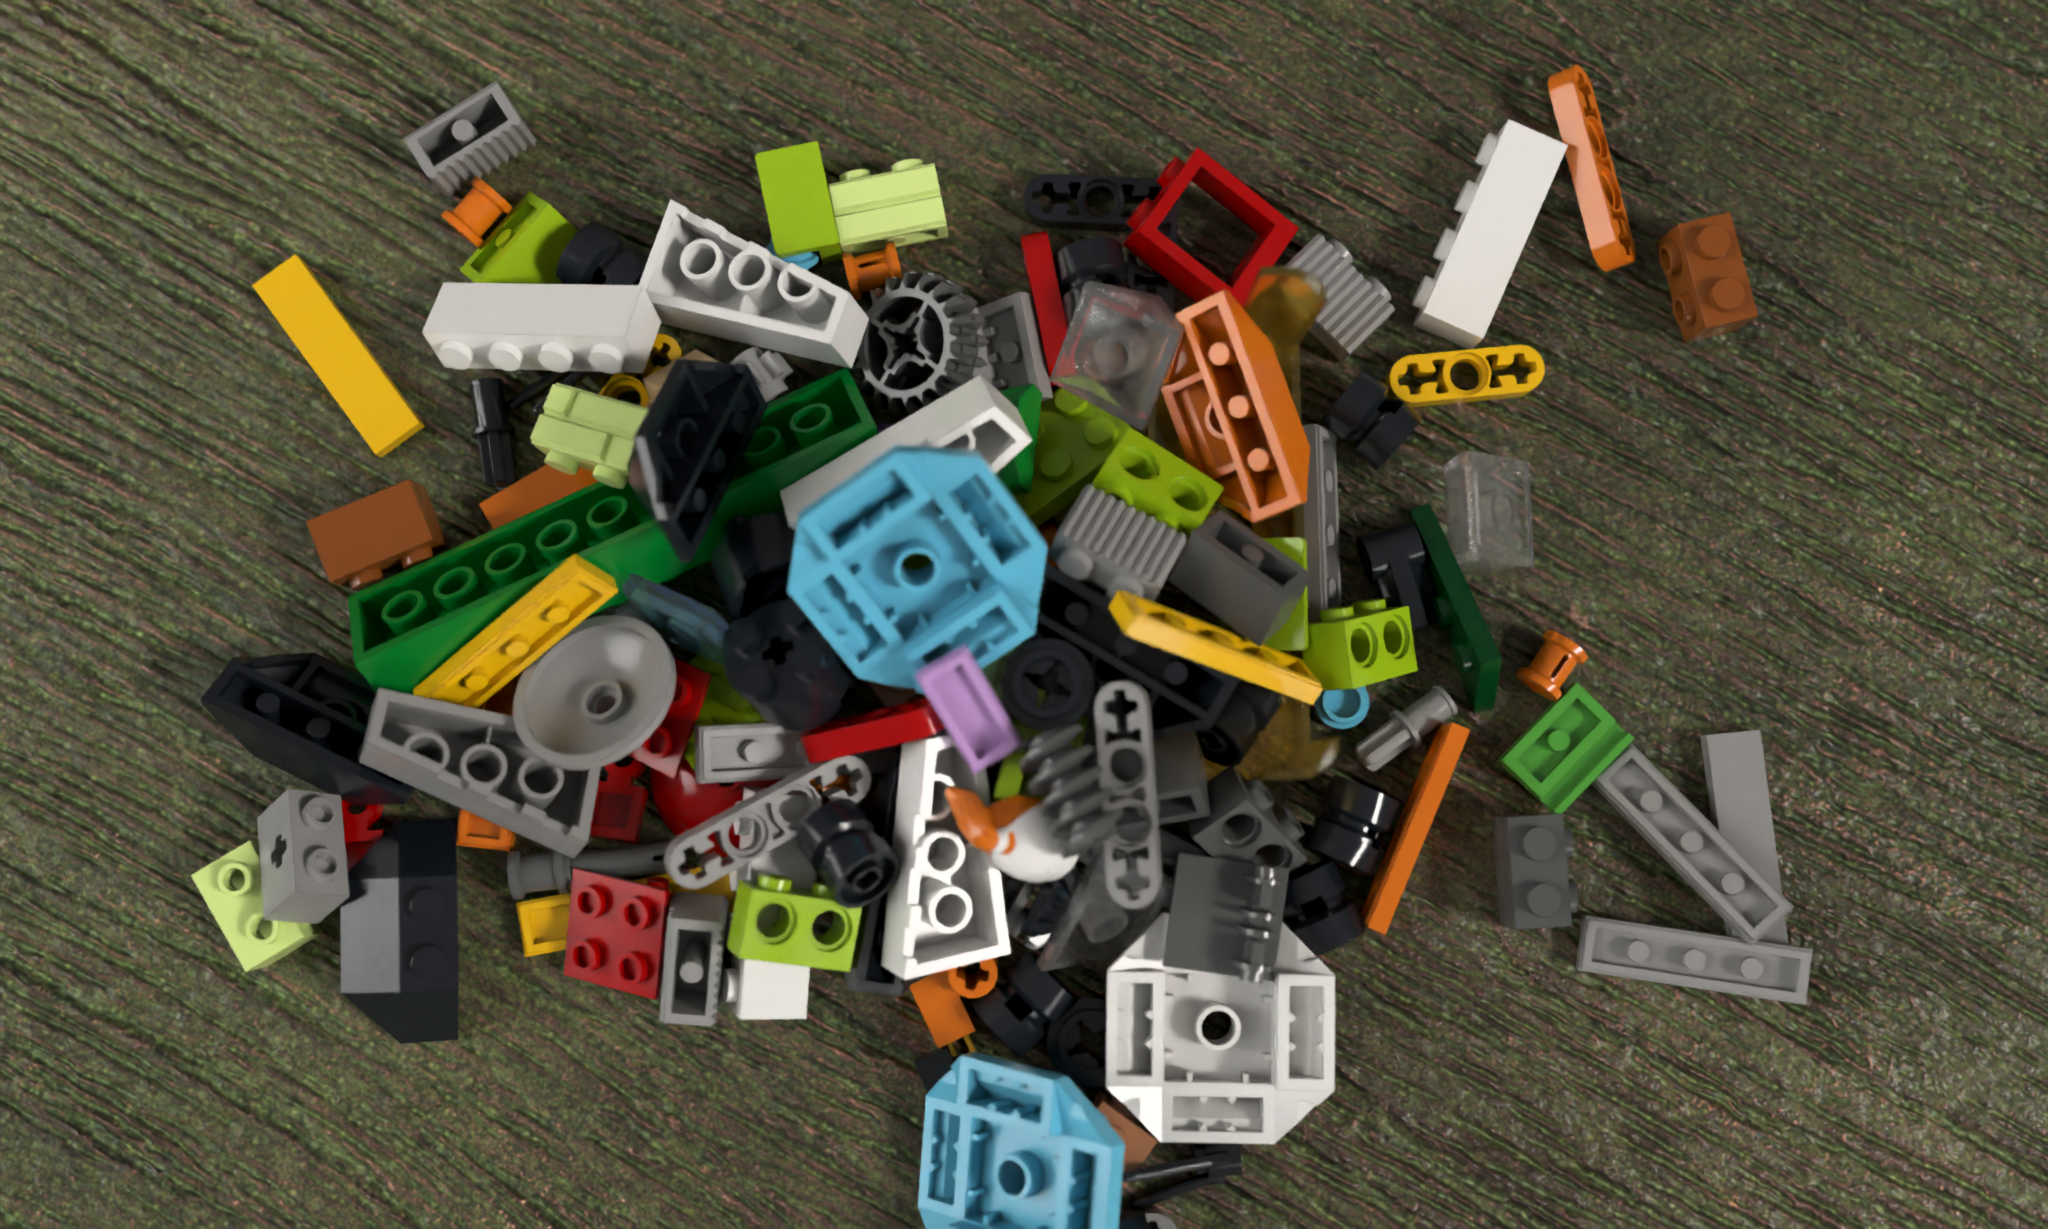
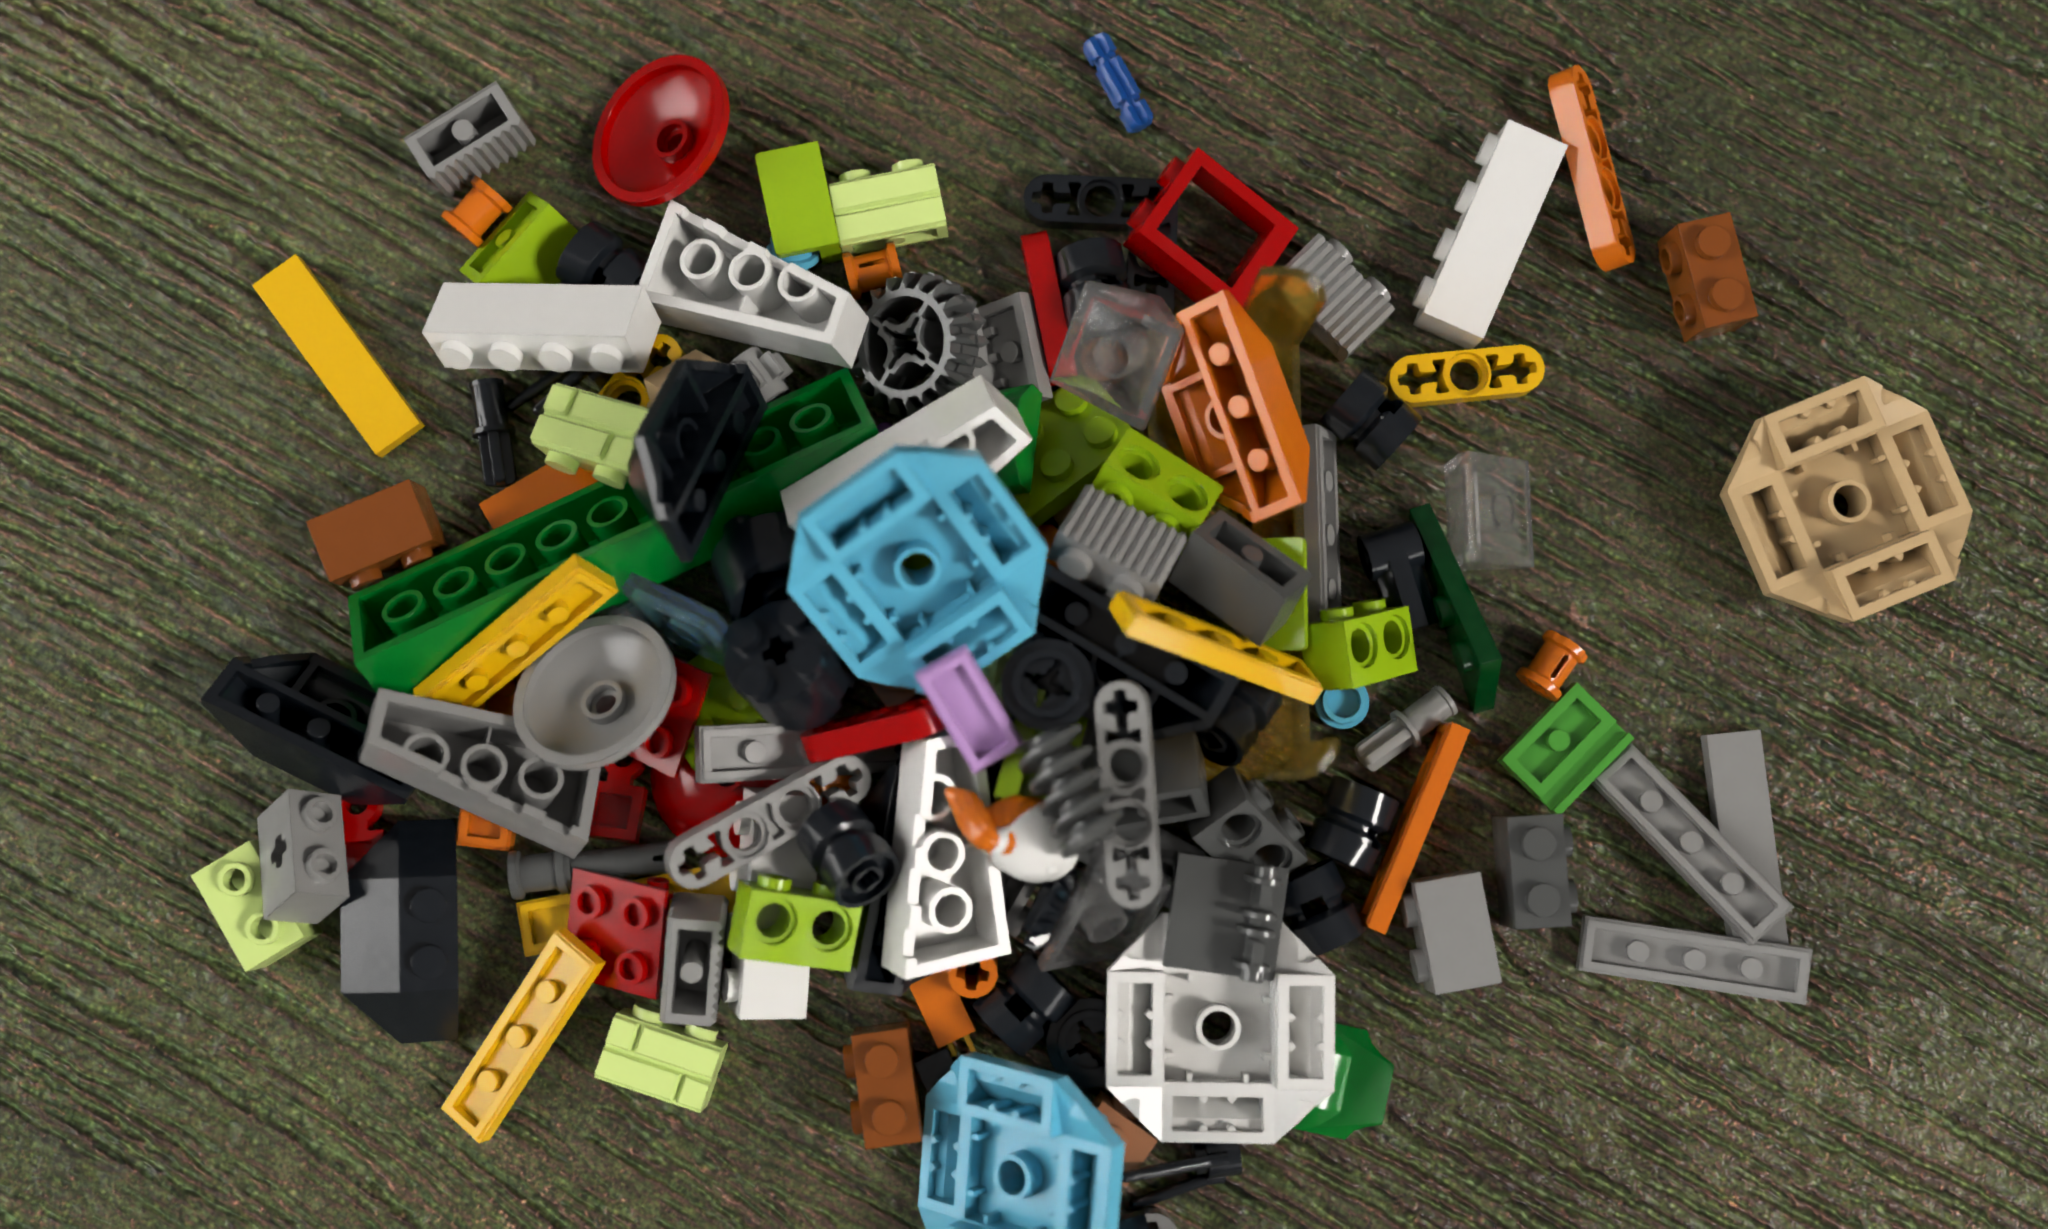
(523, 1035): none -> yellow tile
(661, 131): none -> red dish
(661, 1057): none -> yellowish green brick
(886, 1085): none -> dark orange brick
(1118, 82): none -> blue axle
(1360, 1087): none -> green slope
(1450, 932): none -> light grey brick
(1900, 492): none -> tan piece

